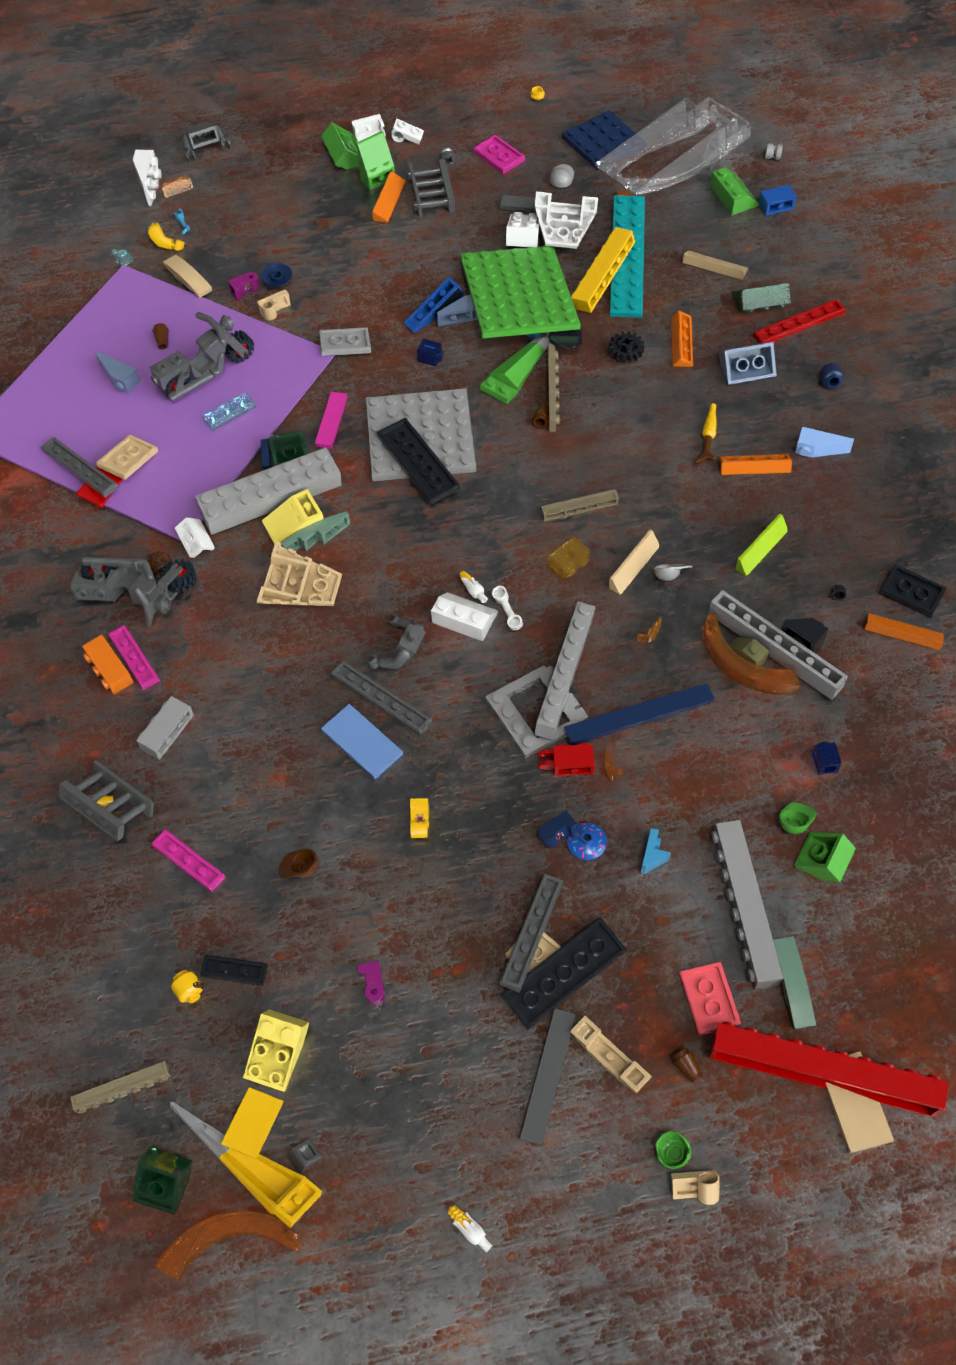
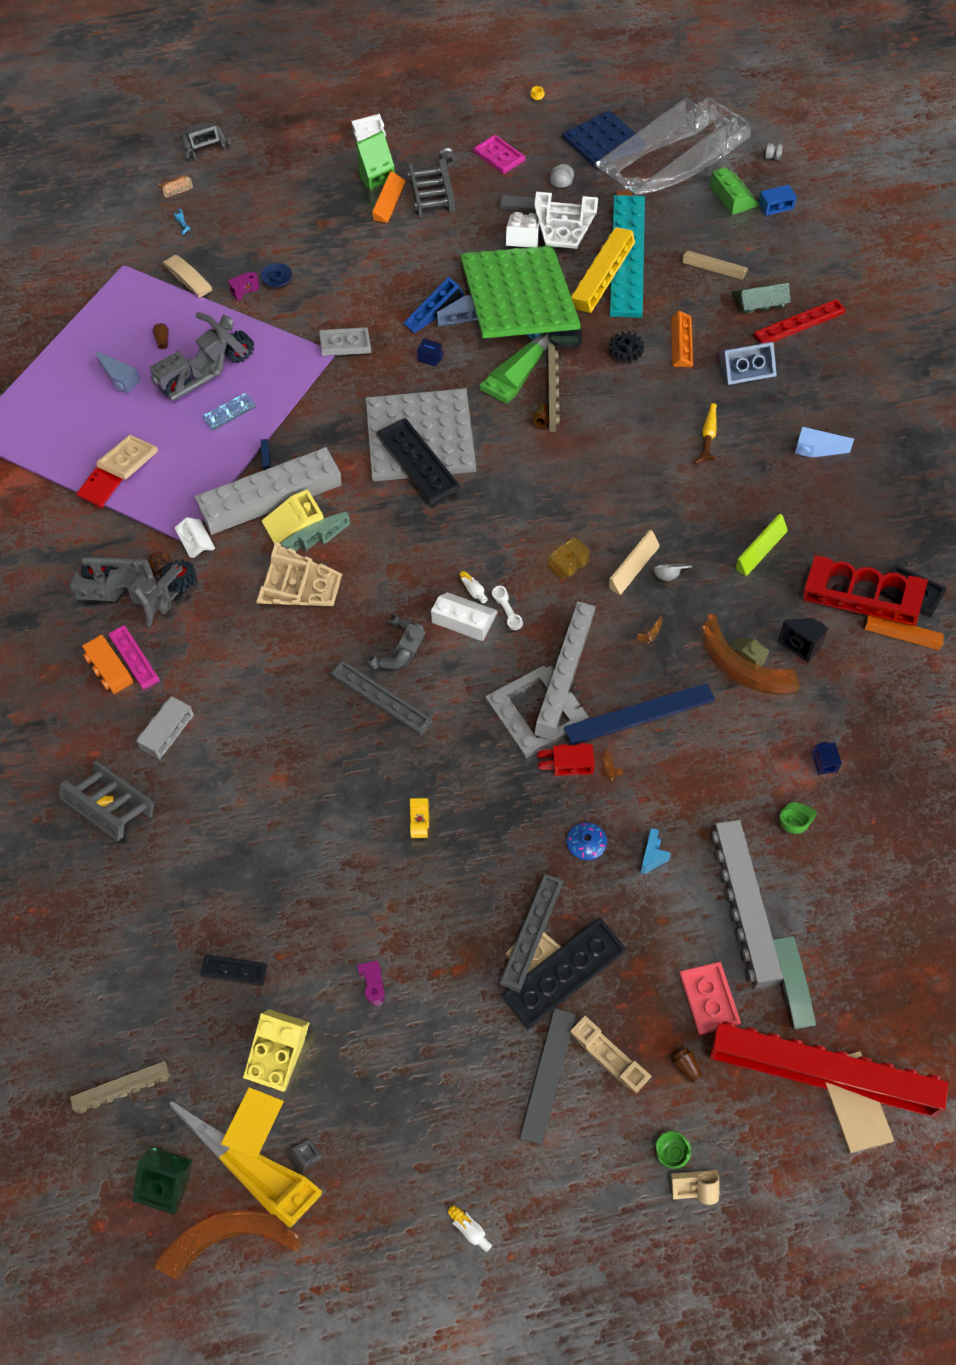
(79, 467): dark grey tile -> none
(123, 257): clear light blue slope -> none
(148, 173): white slope -> none
(158, 237): yellow arm -> none
(187, 986): yellow head -> none
(188, 860): dark pink tile -> none
(269, 305): tan plate -> none
(287, 446): clear green slope -> none
(299, 864): reddish brown cap -> none
(331, 420): dark pink tile -> none
(341, 146): bright green slope -> none
(362, 741): medium blue tile -> none
(406, 131): white plate -> none
(558, 829): dark blue leg -> none
(579, 505): dark tan piece -> none
(755, 464): orange slope -> none
(780, 645): light grey brick -> none
(824, 569): none -> red fence
(825, 856): bright green slope -> none
(831, 375): dark blue head -> none

